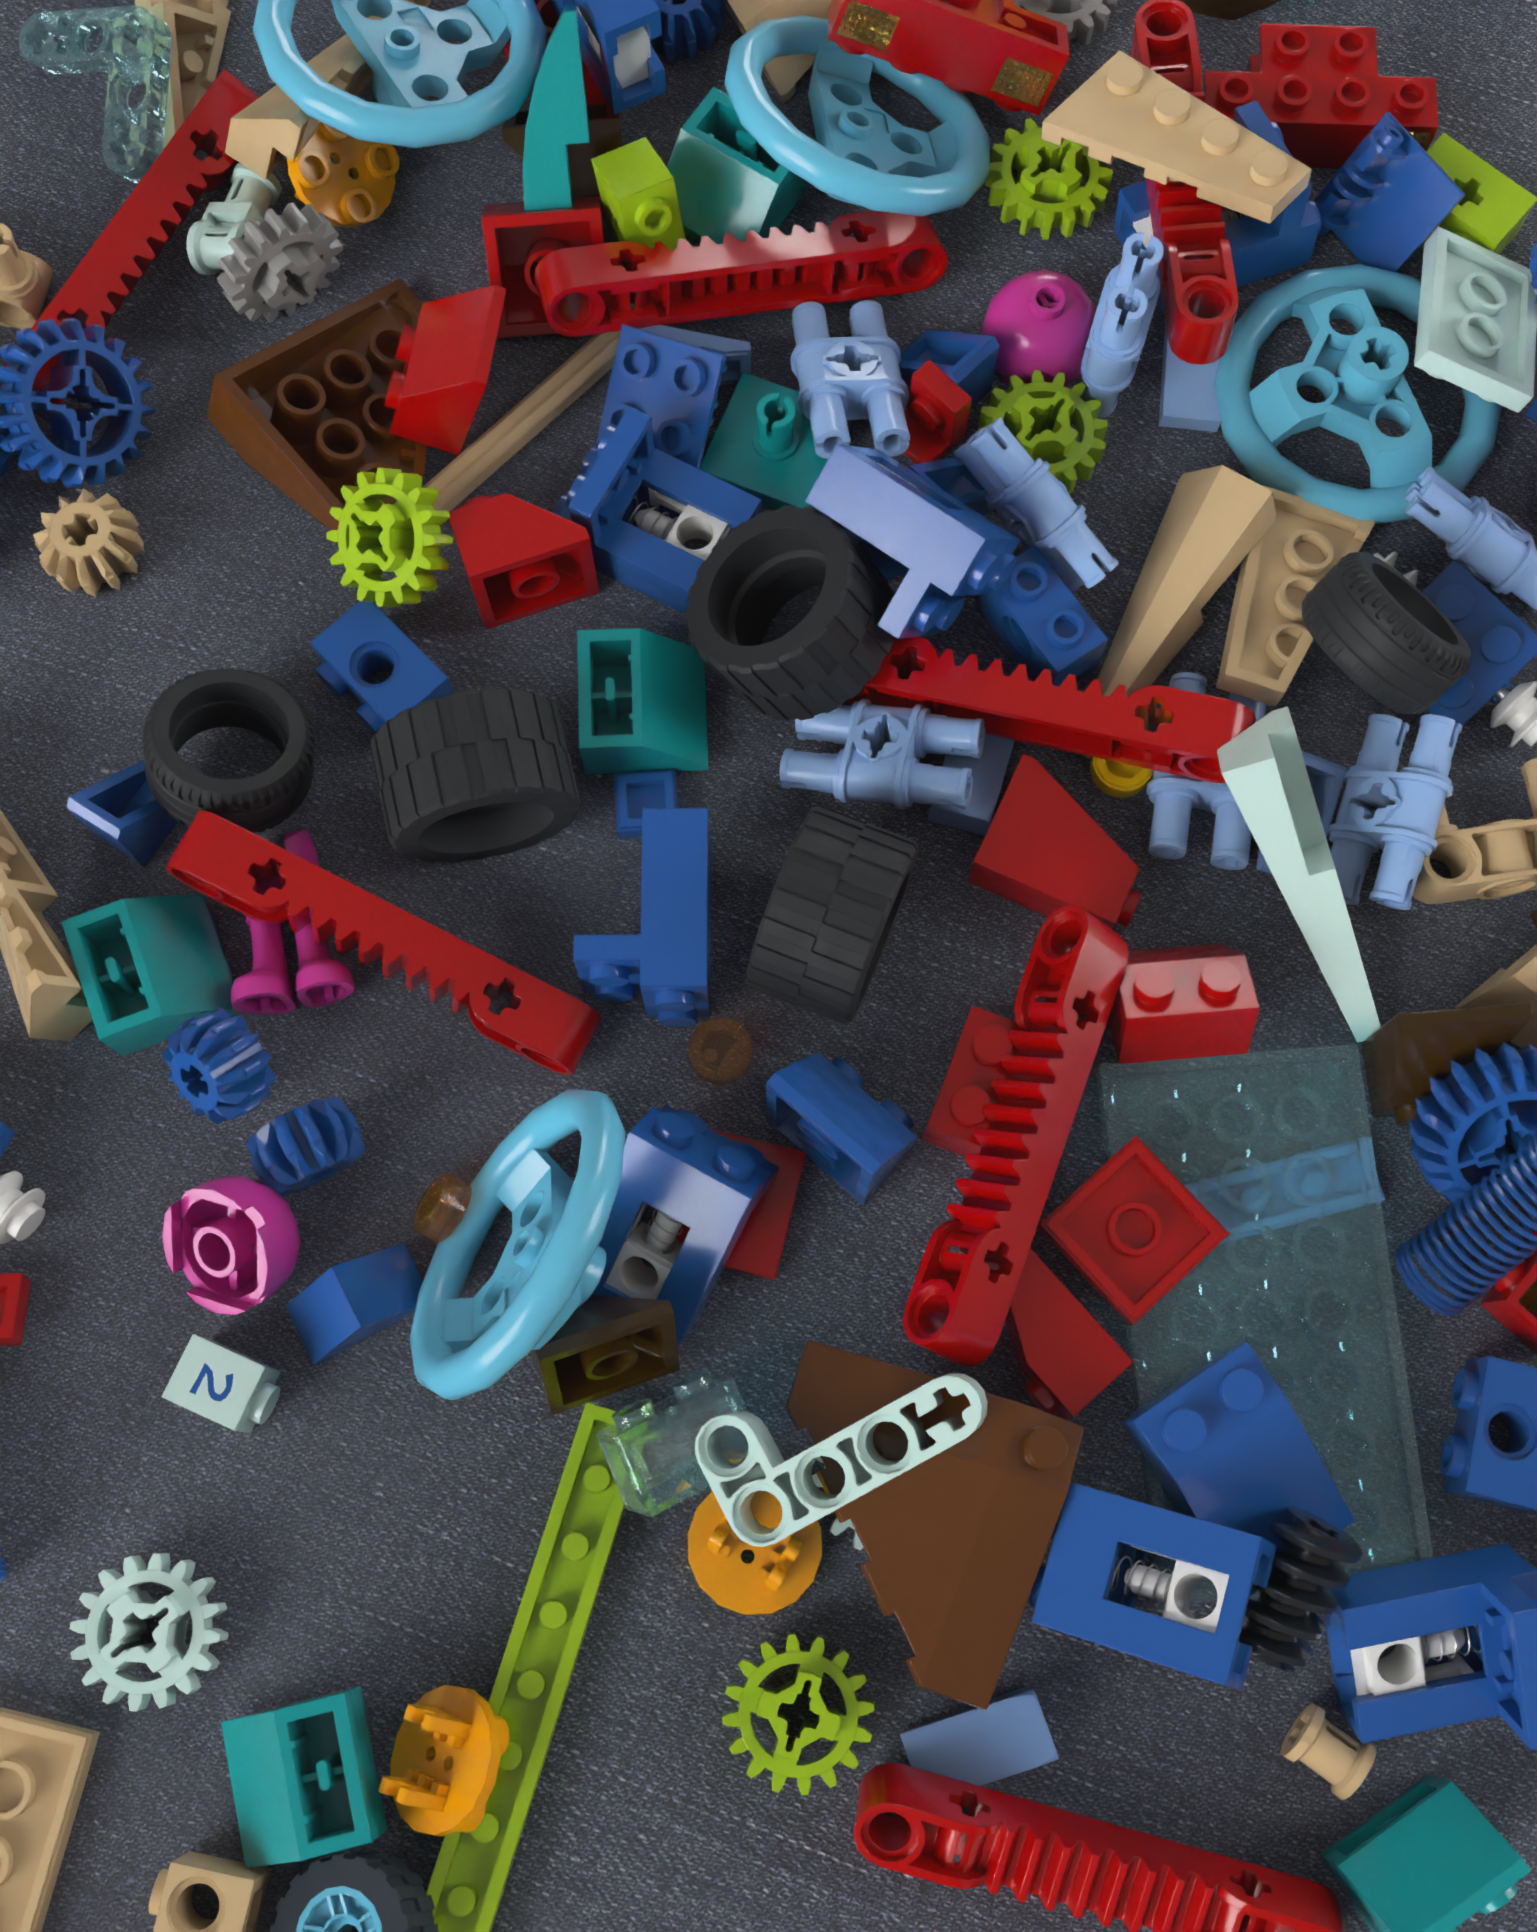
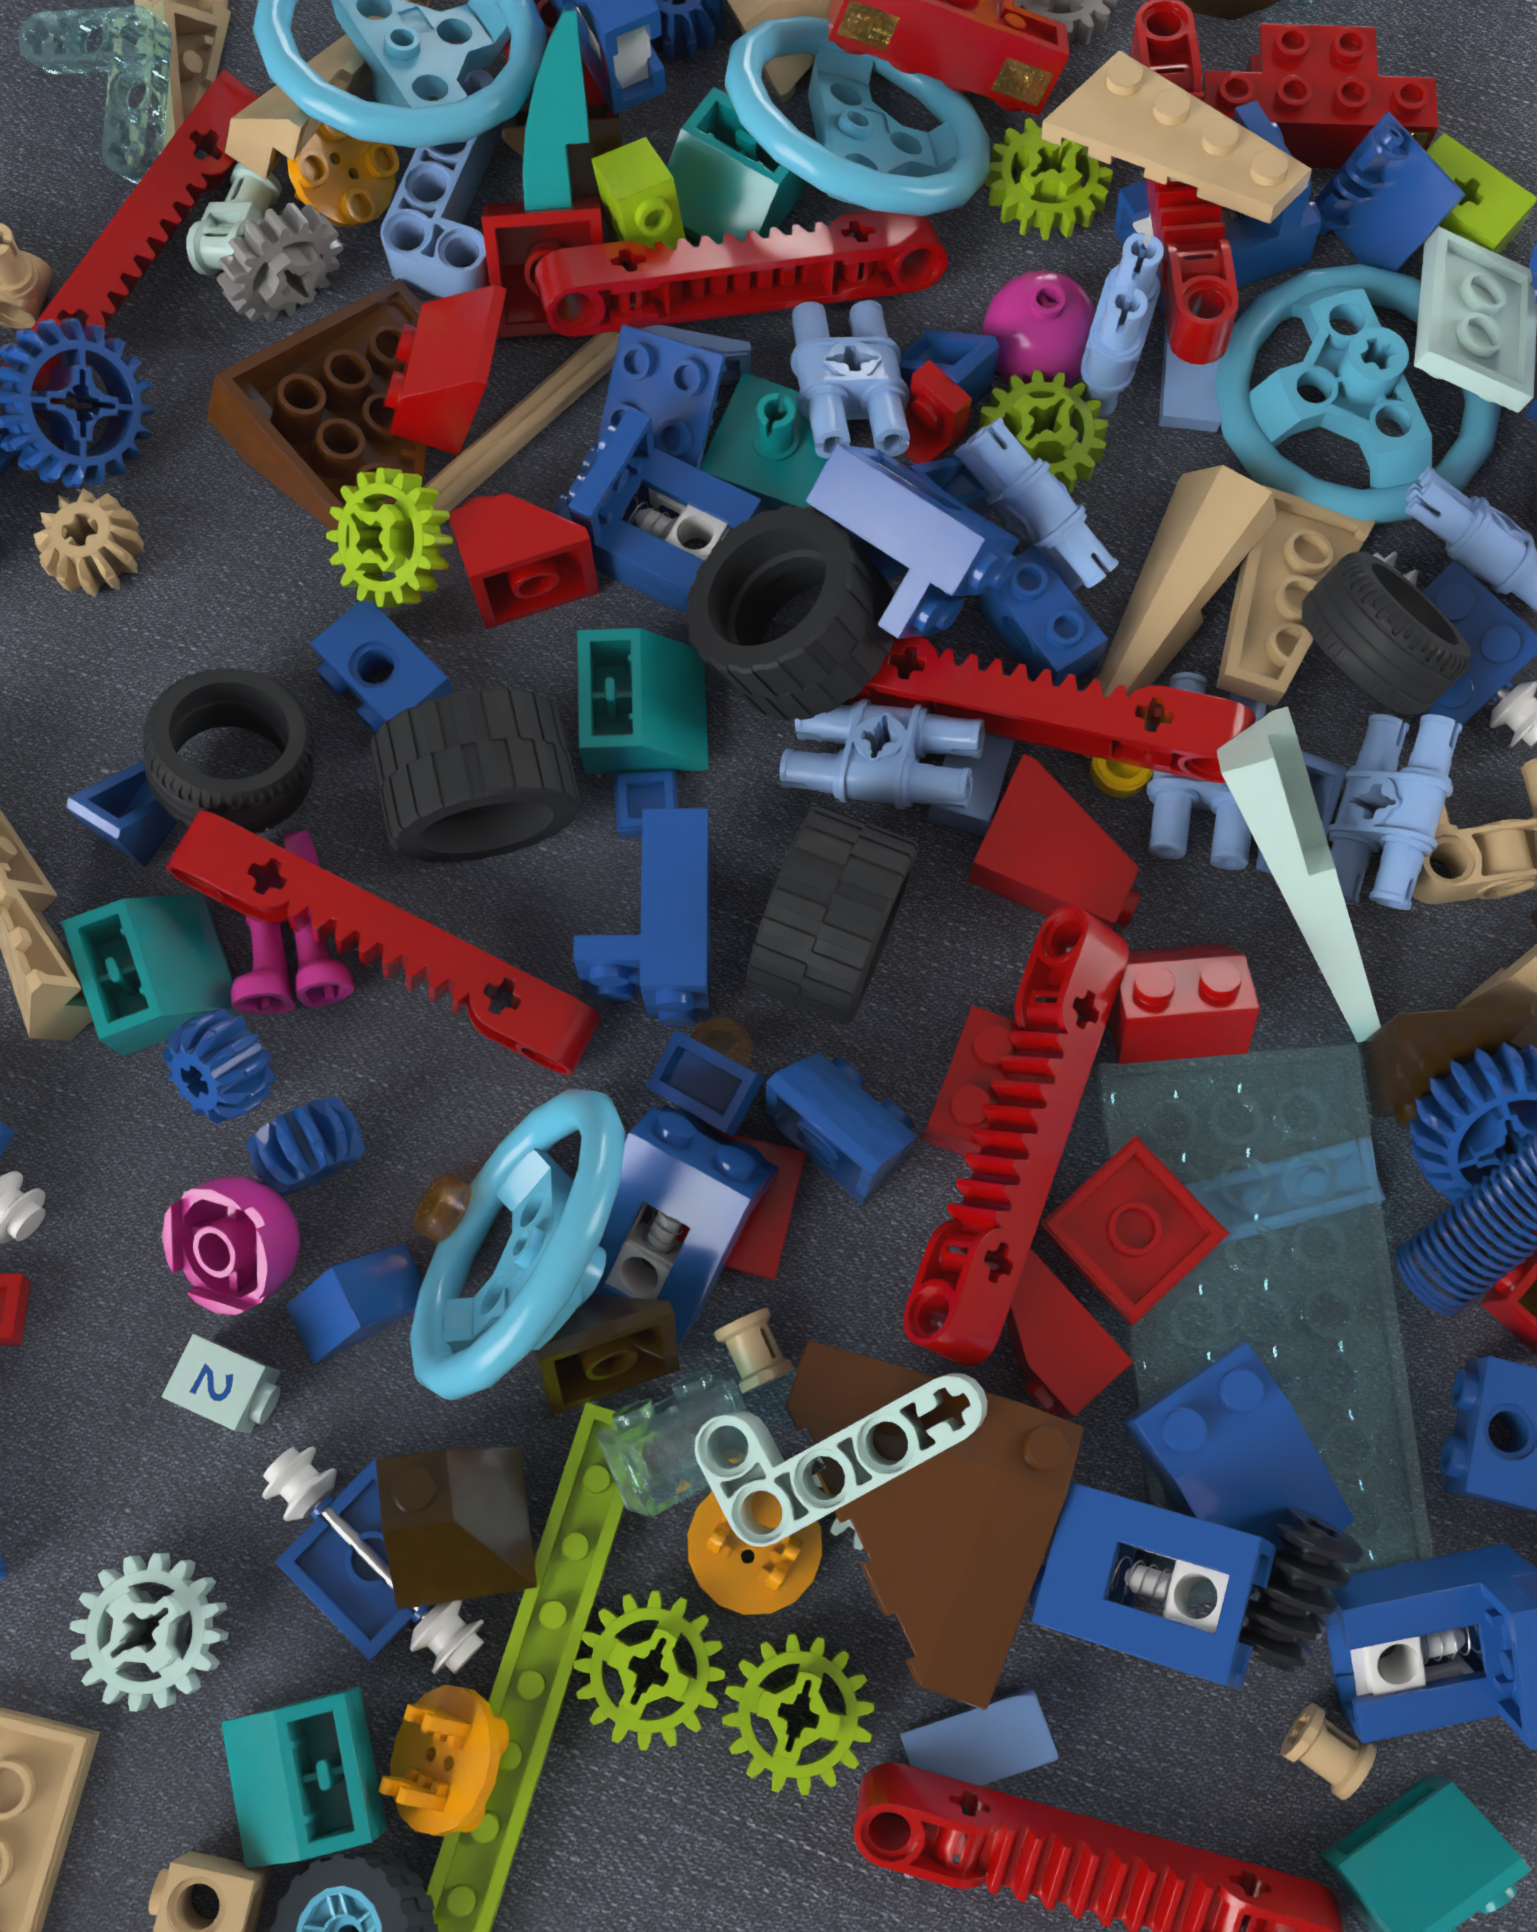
(346, 1568): none -> blue plate
(435, 229): none -> light blue beam
(455, 1524): none -> dark brown slope
(619, 1654): none -> lime gear
(705, 1082): none -> blue slope
(754, 1350): none -> tan bush

